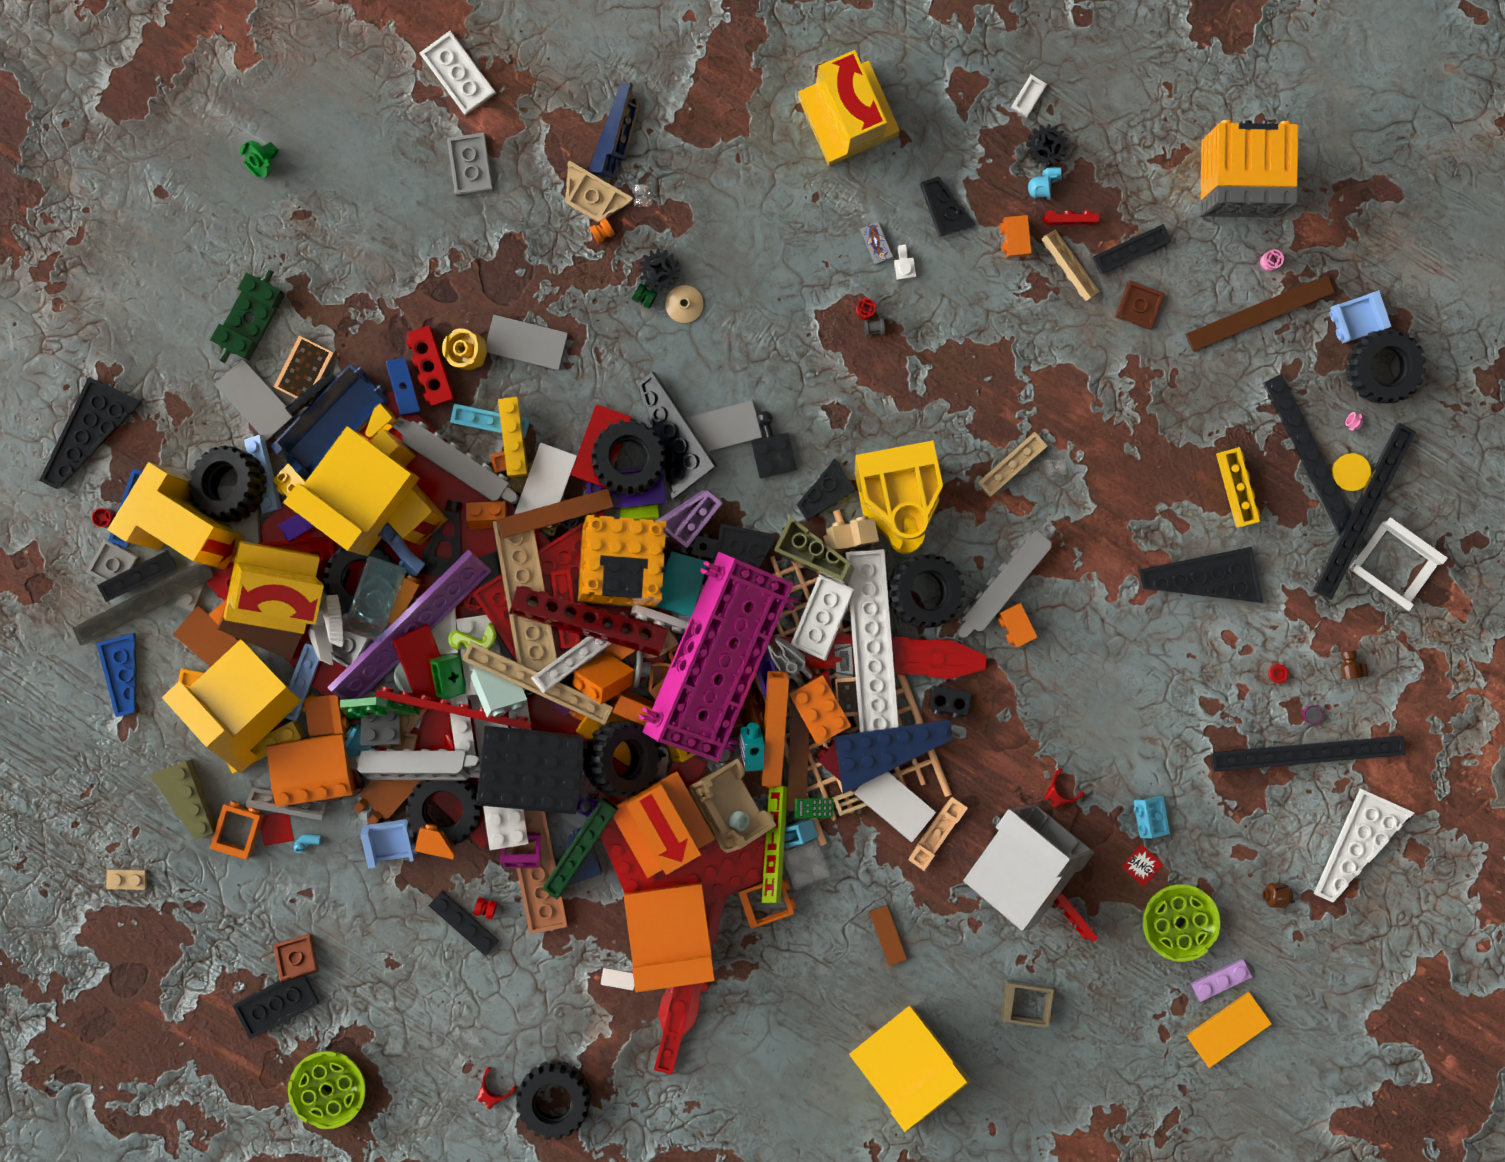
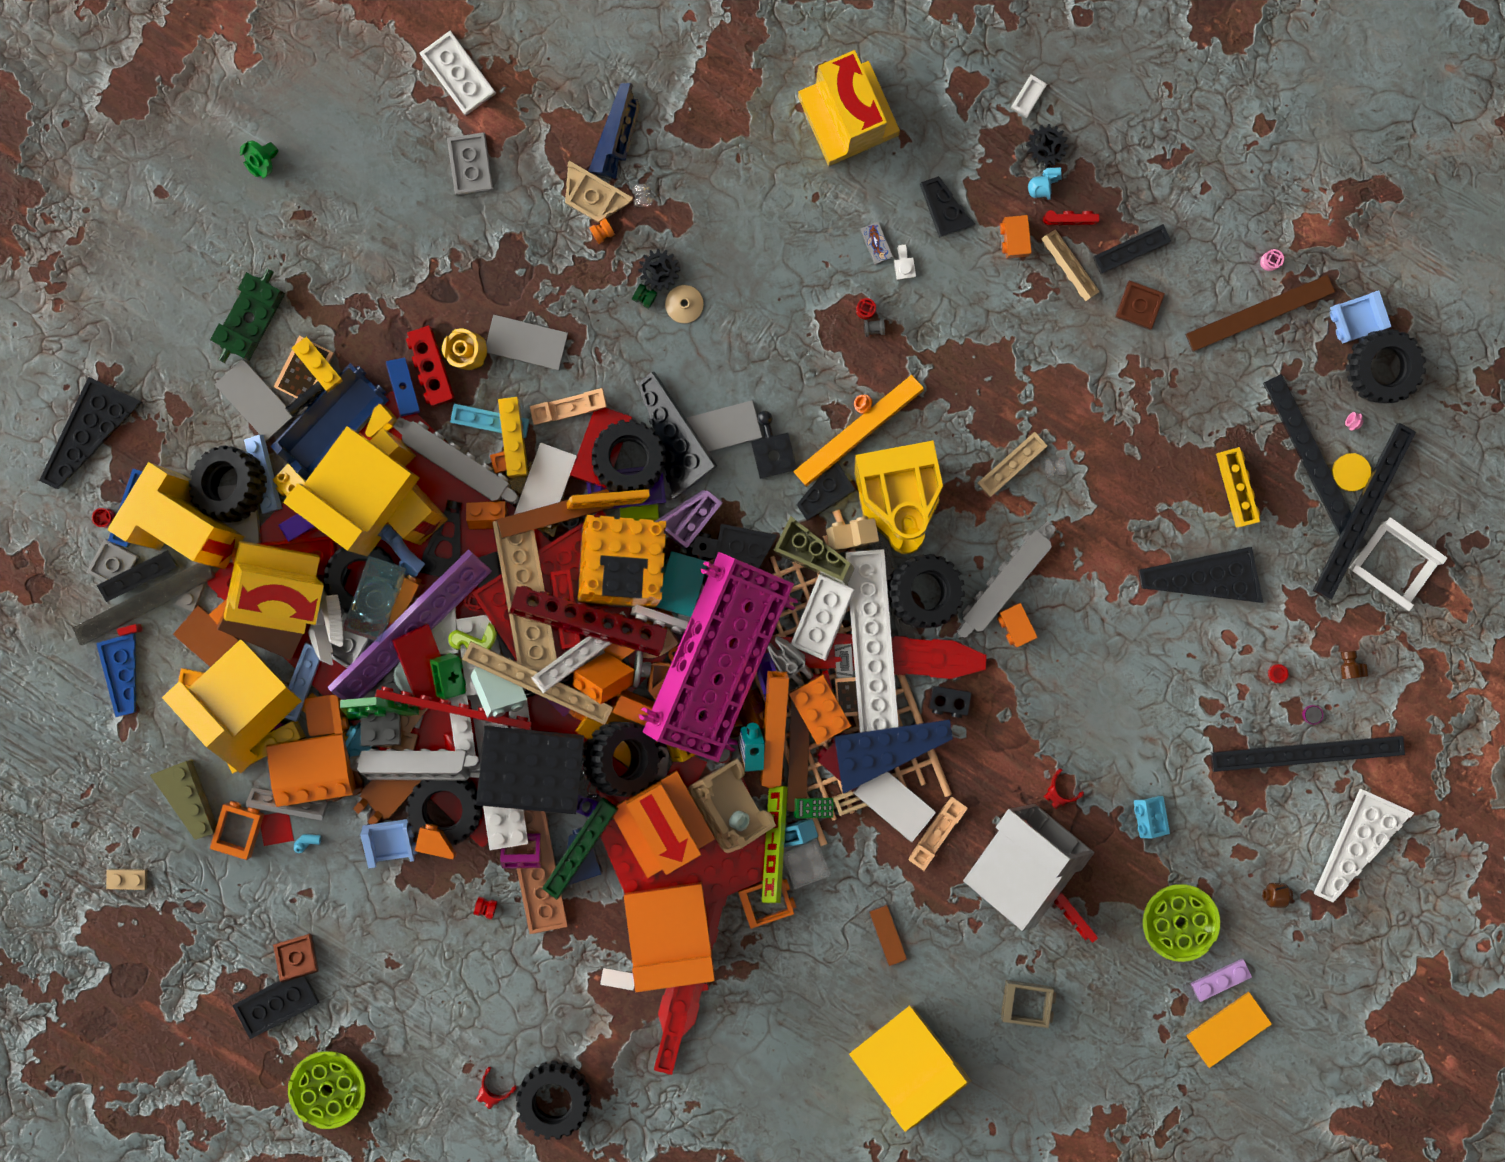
(129, 629): none -> red tile
(317, 364): none -> yellow plate
(463, 923): black plate -> none
(568, 407): none -> light nougat slope
(607, 499): none -> light orange tile
(858, 430): none -> light orange tile
(863, 403): none -> orange plate
(1142, 865): sticker -> none
(1249, 169): light orange piece -> none

